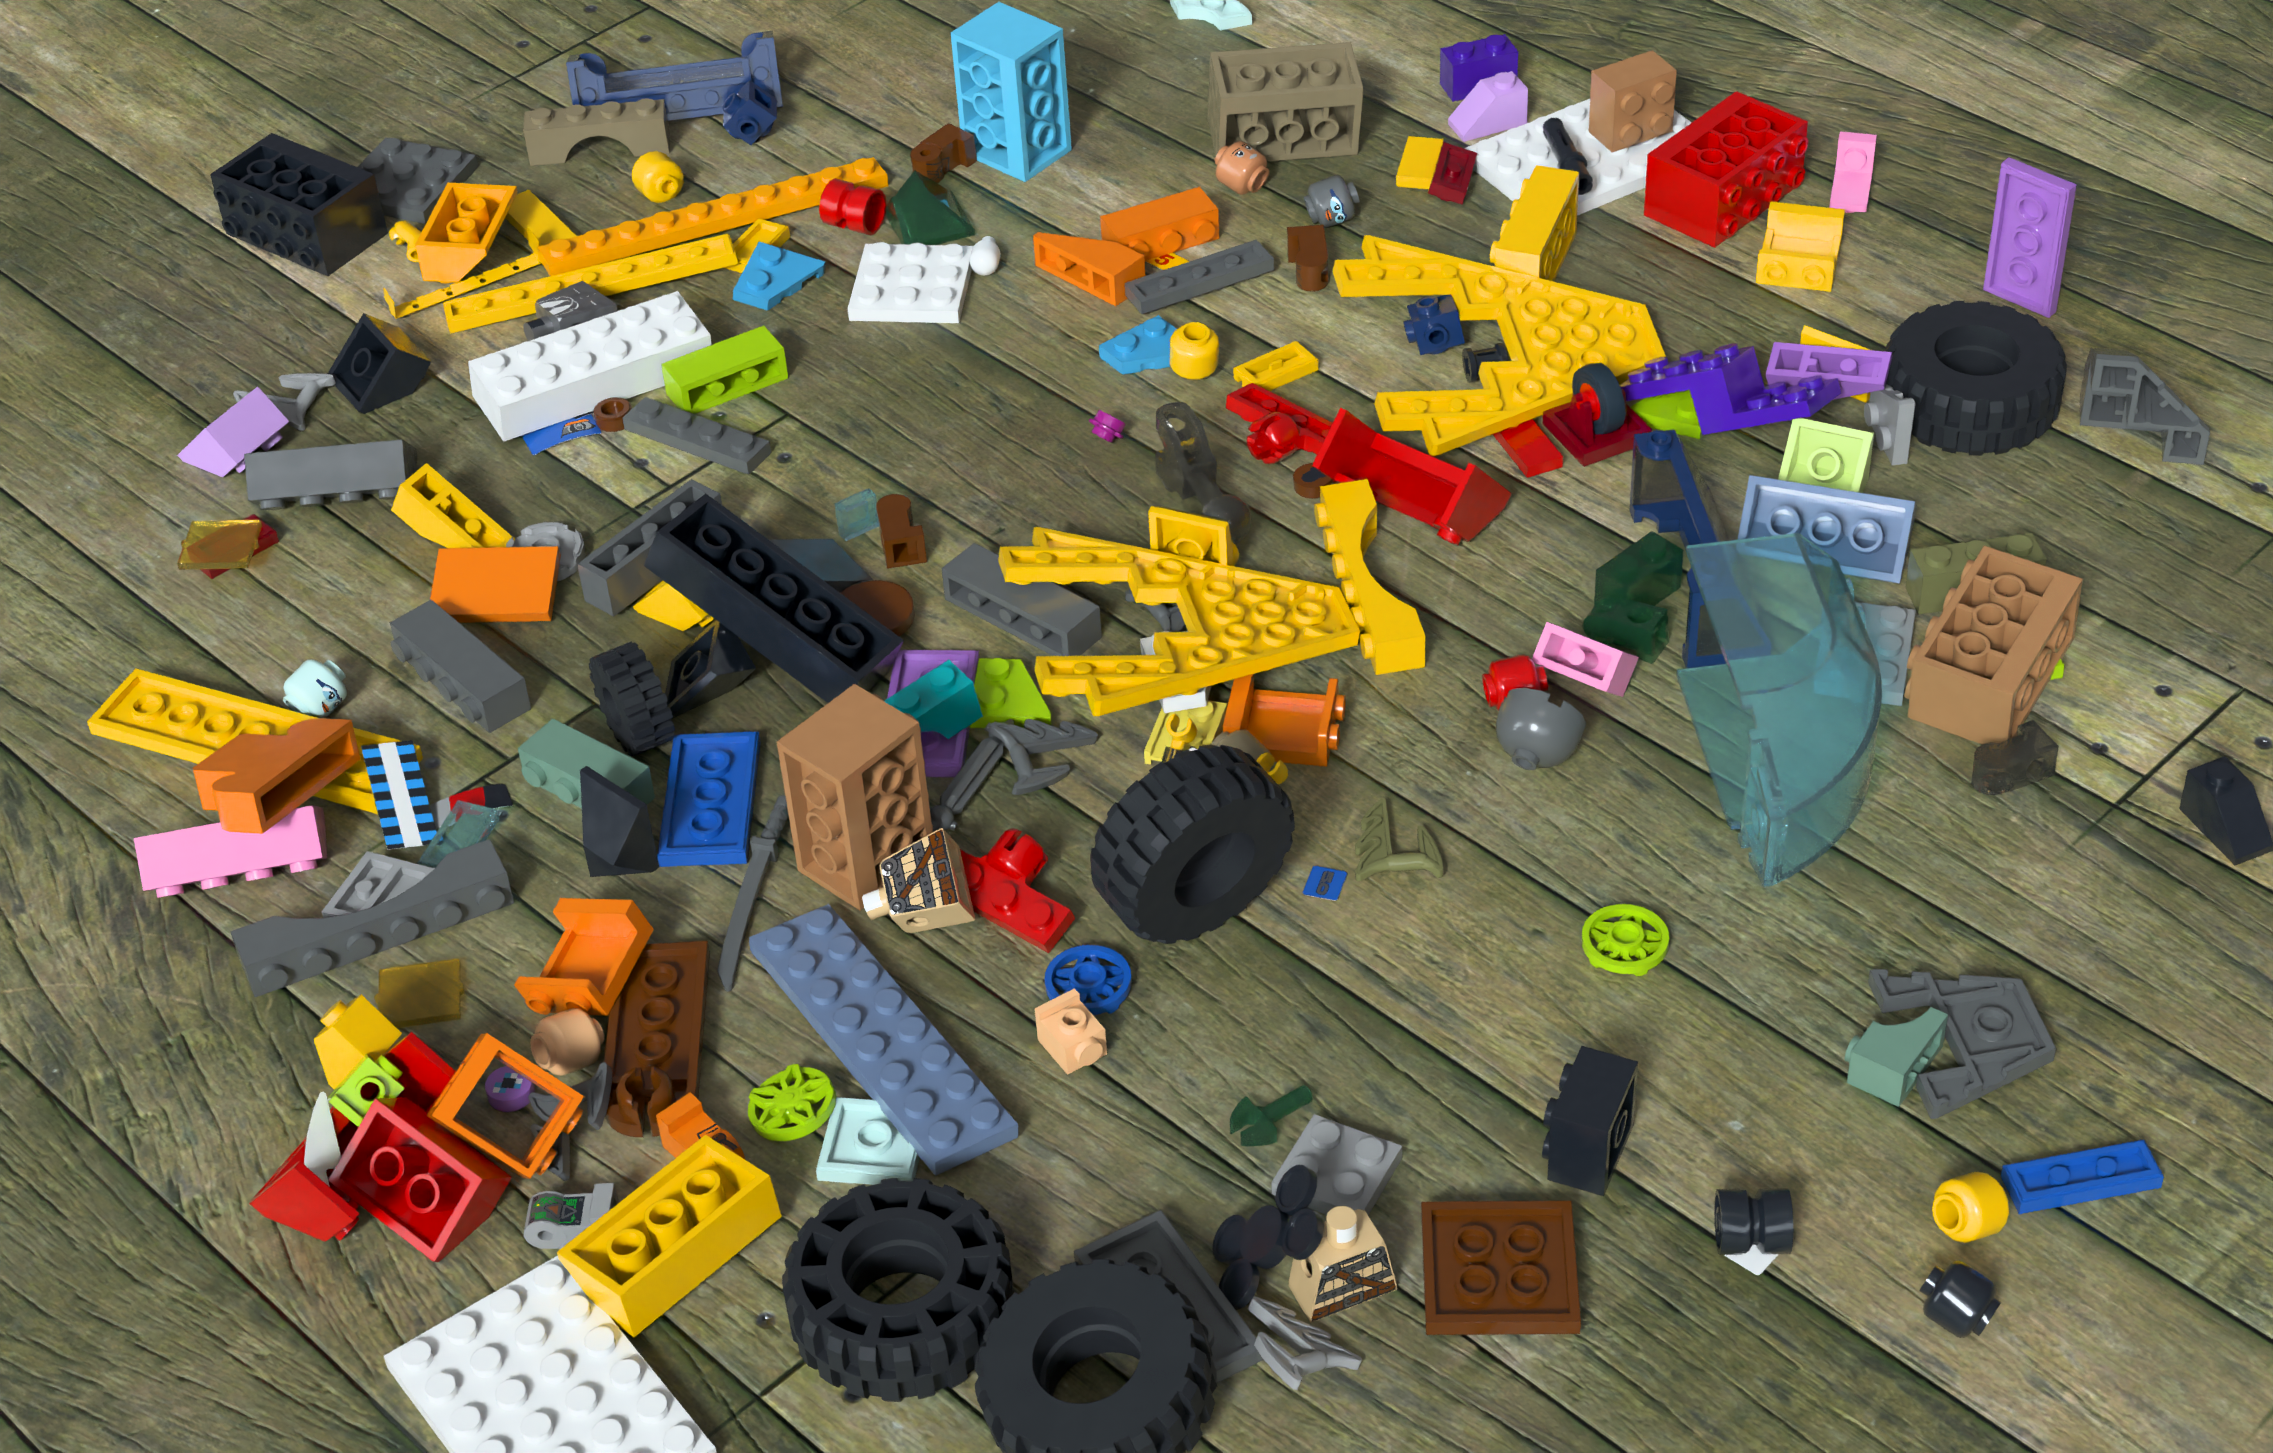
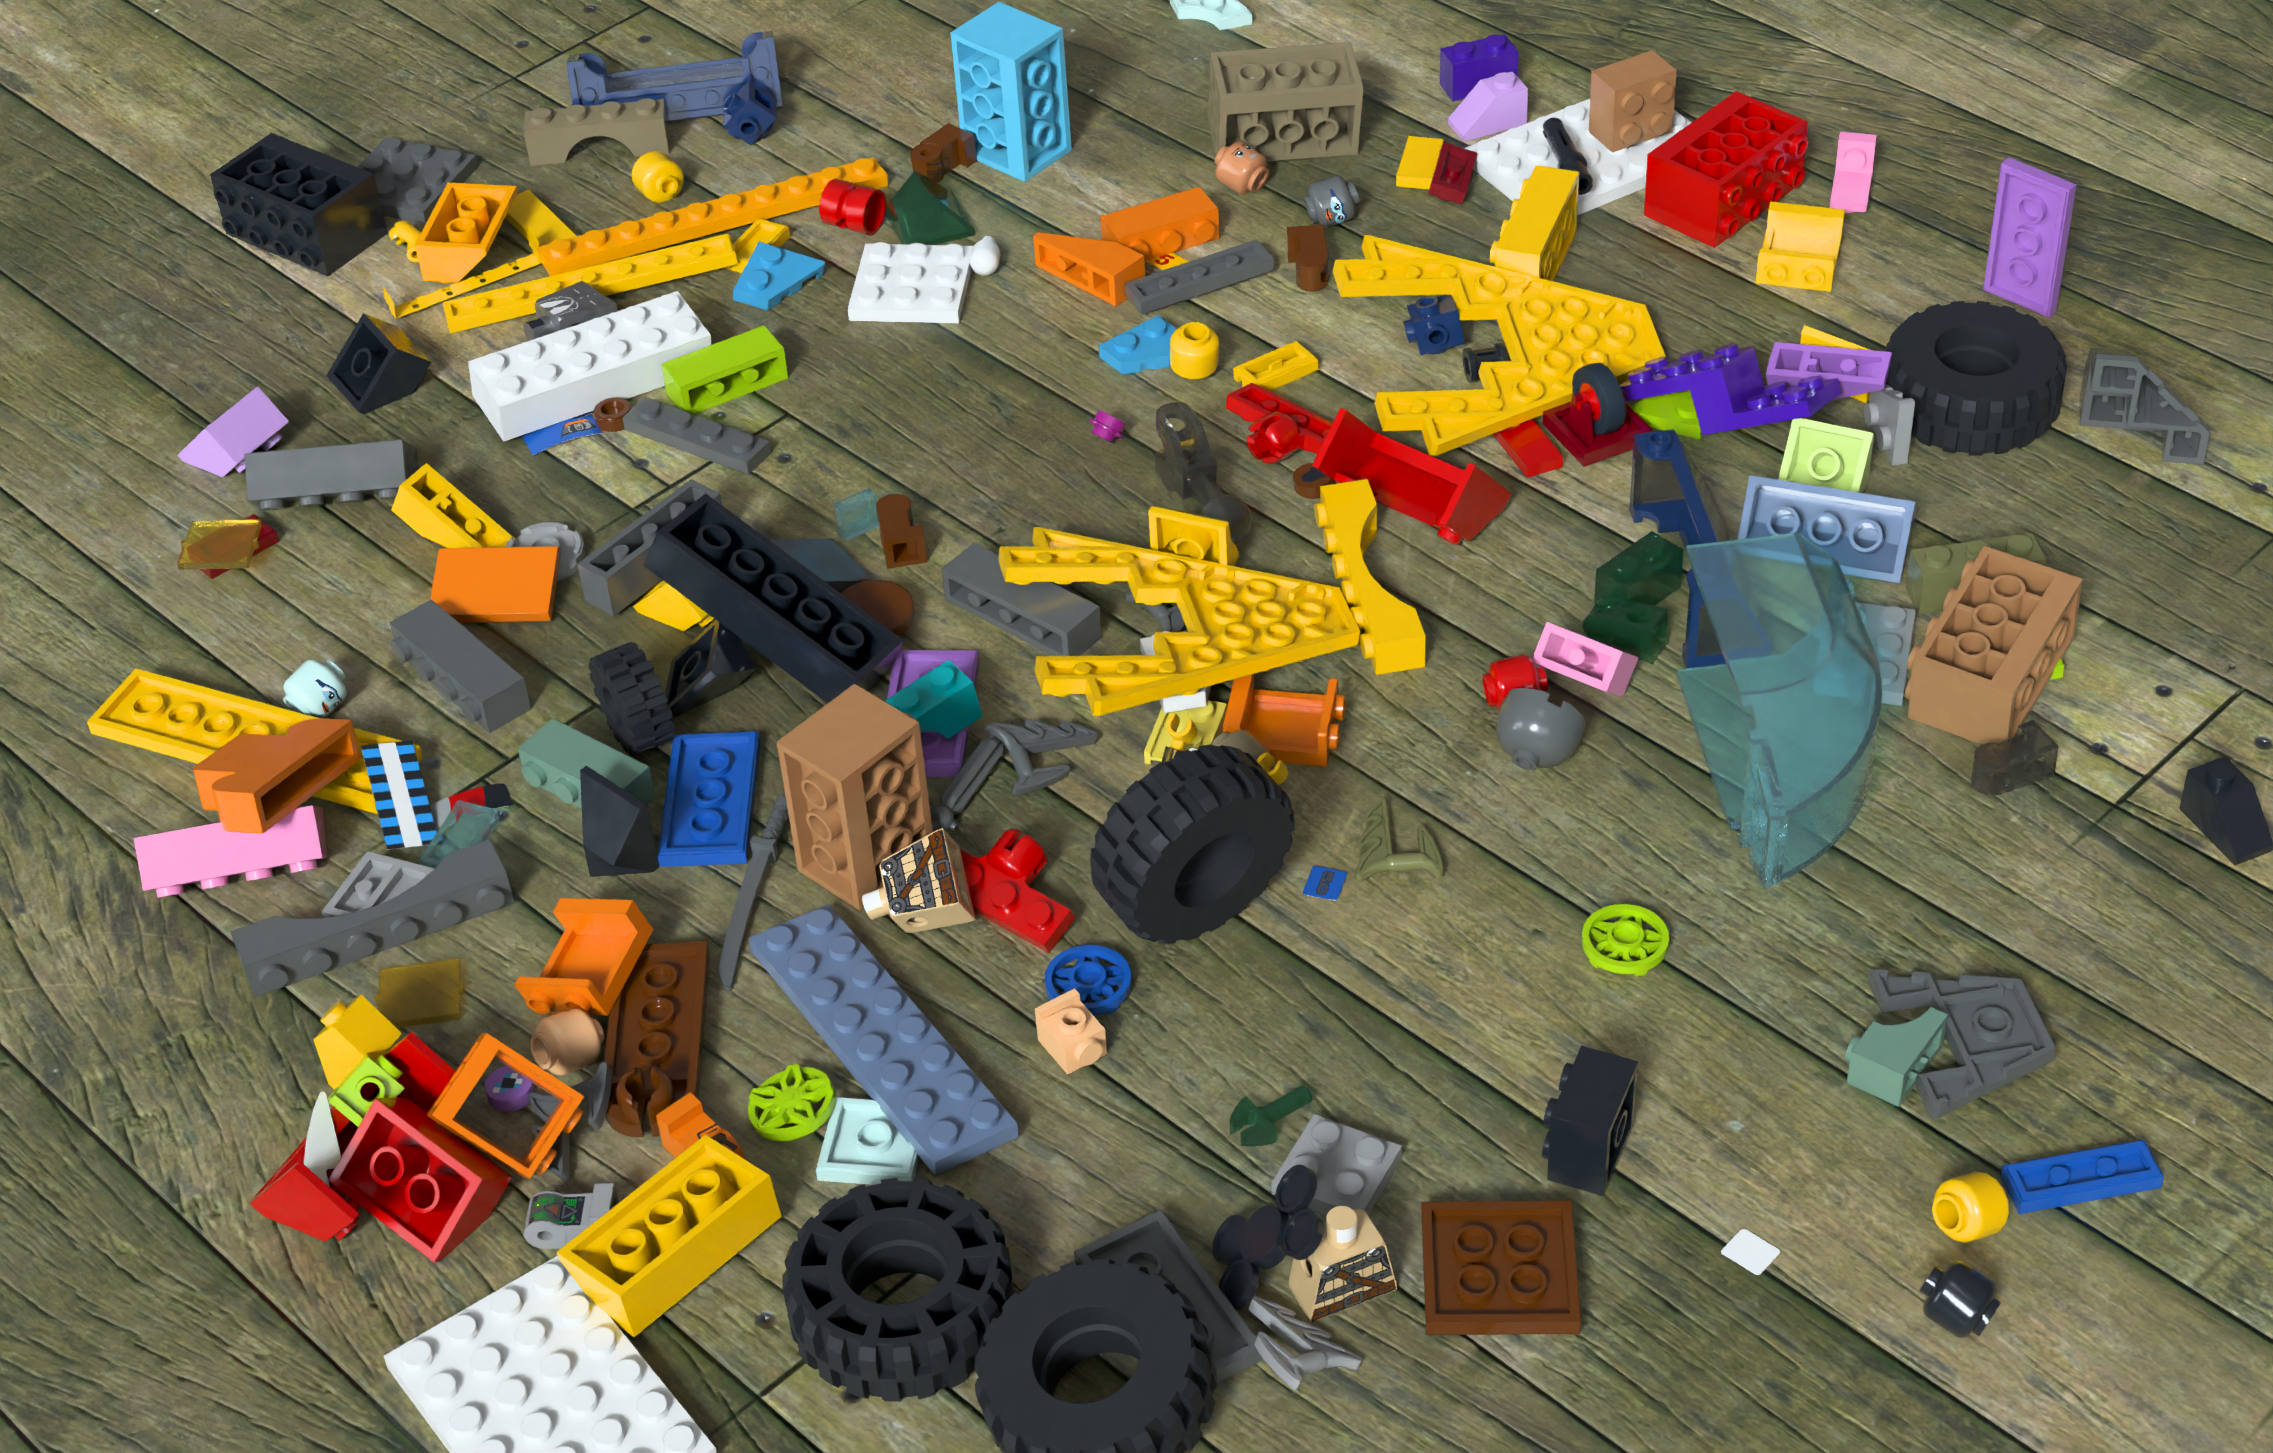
(296, 409): light grey piece -> none
(1007, 693): lime wing -> none
(1753, 1221): black wheel -> none

